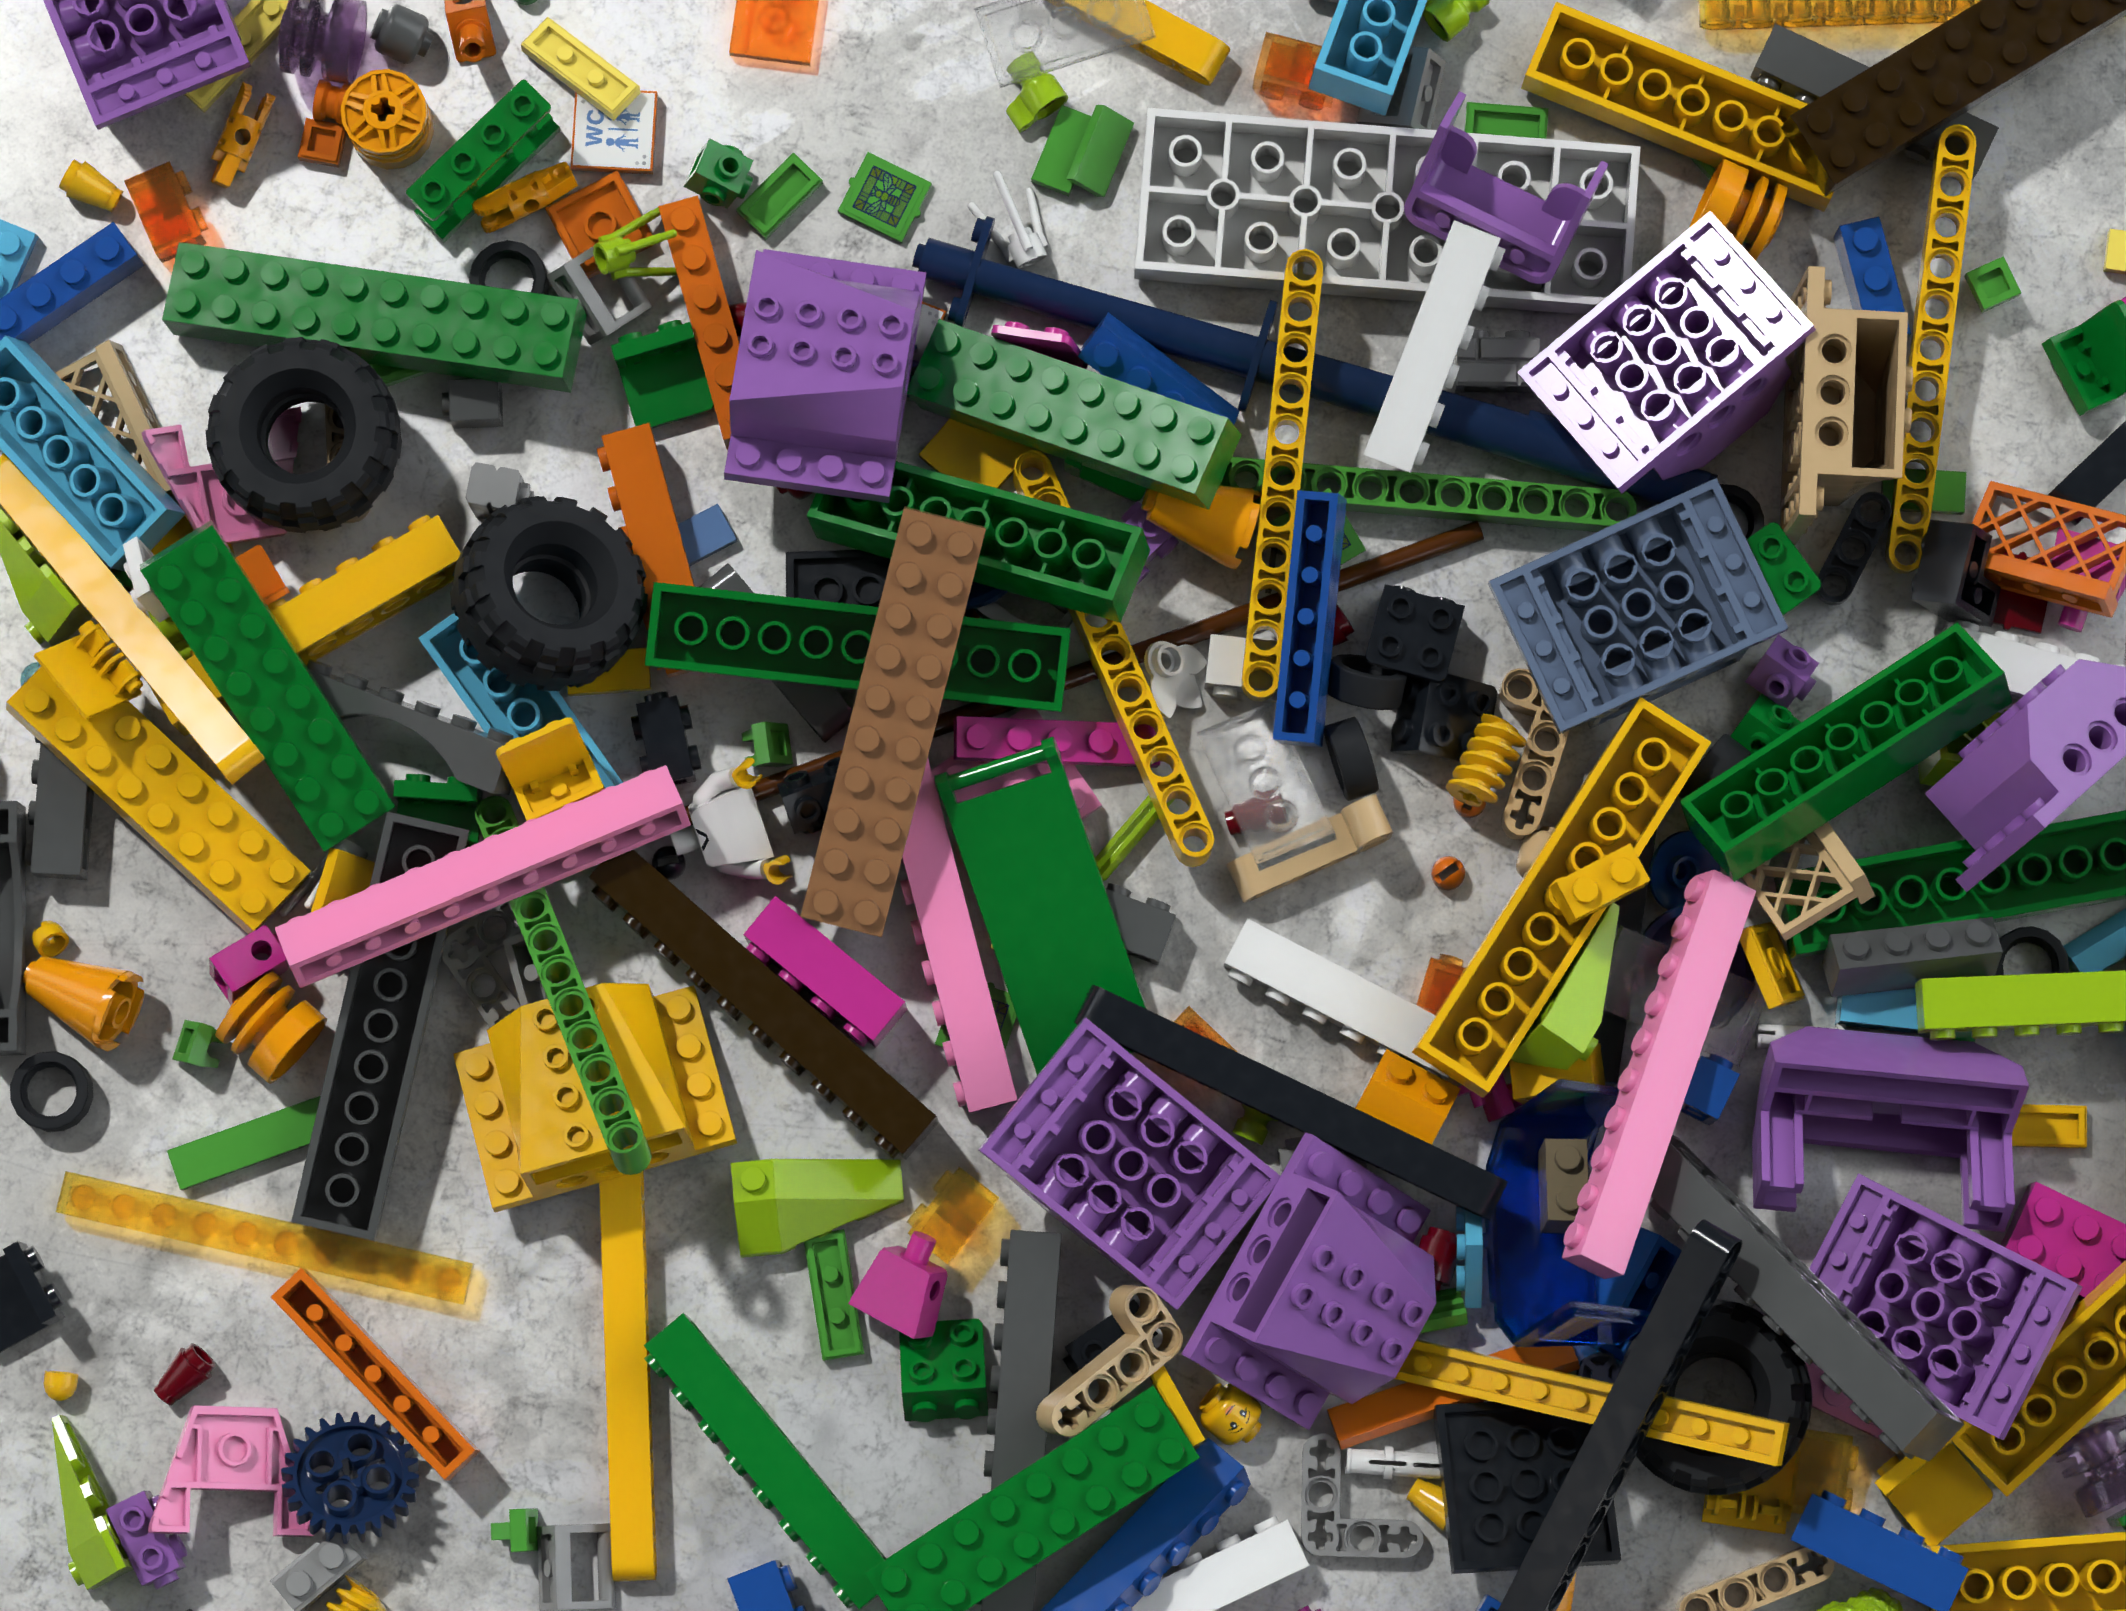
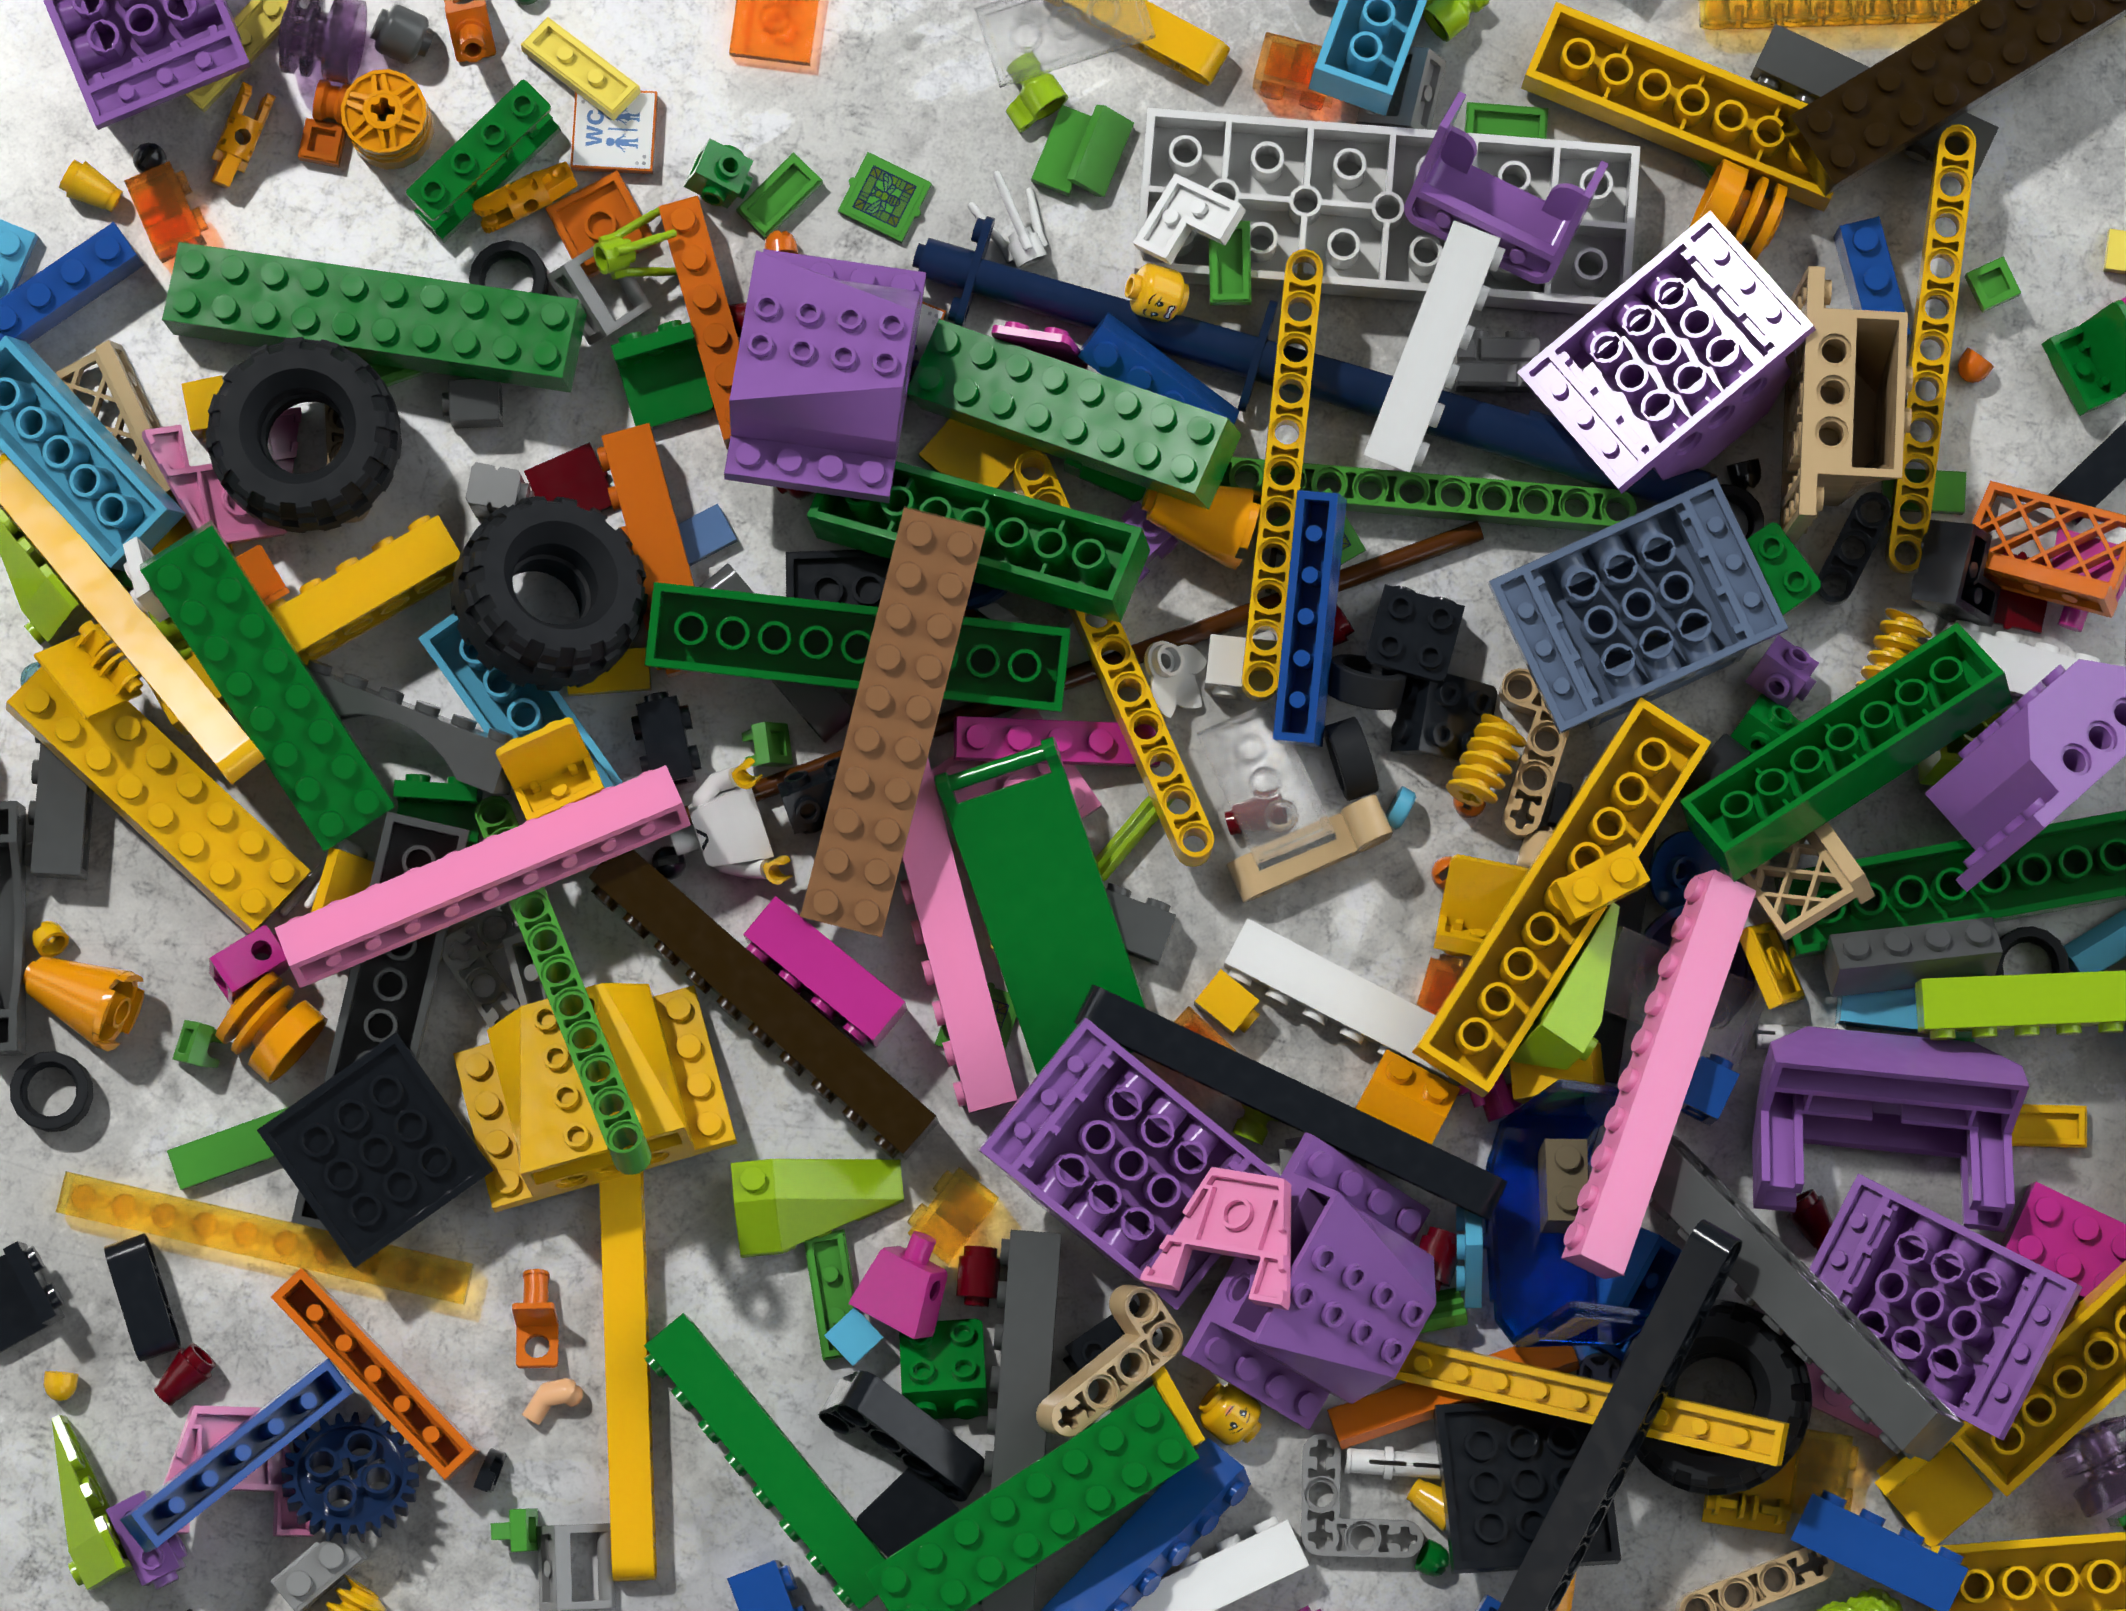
(142, 1297): none -> black beam
(156, 159): none -> black hinge
(197, 399): none -> yellow brick
(236, 1455): none -> blue brick
(375, 1150): none -> black plate
(490, 1470): none -> black tile
(534, 1319): none -> orange bracket
(552, 1394): none -> light nougat arm
(572, 476): none -> dark red piece
(781, 242): none -> orange hinge
(853, 1336): none -> medium azure tile
(904, 1431): none -> black beam
(904, 1512): none -> black bracket
(978, 1275): none -> dark red brick
(1157, 292): none -> yellow head
(1186, 208): none -> white plate
(1228, 1004): none -> yellow brick
(1231, 268): none -> bright green tile
(1237, 1218): none -> bright pink wing
(1400, 807): none -> medium azure tile
(1432, 1559): none -> green hinge
(1473, 901): none -> yellow bracket
(1560, 802): none -> black tile
(1745, 473): none -> black hinge
(1811, 1217): none -> dark red cone
(1898, 640): none -> yellow piece
(1973, 366): none -> orange hinge

